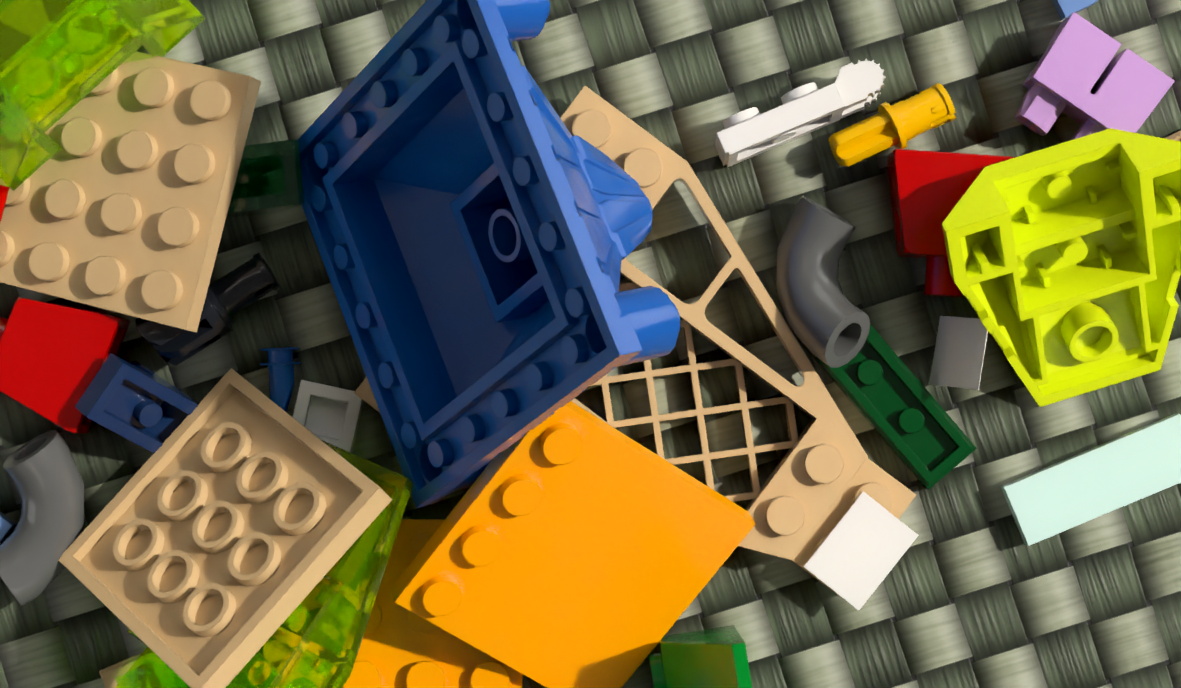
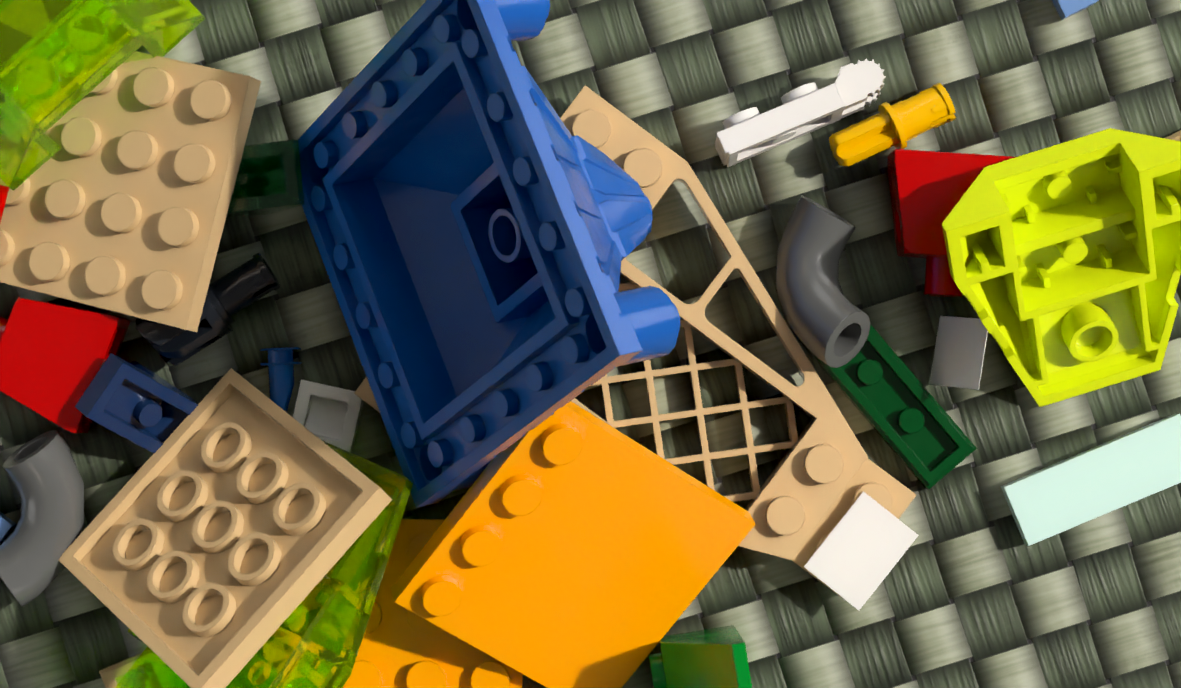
(1070, 69): lavender hips -> none

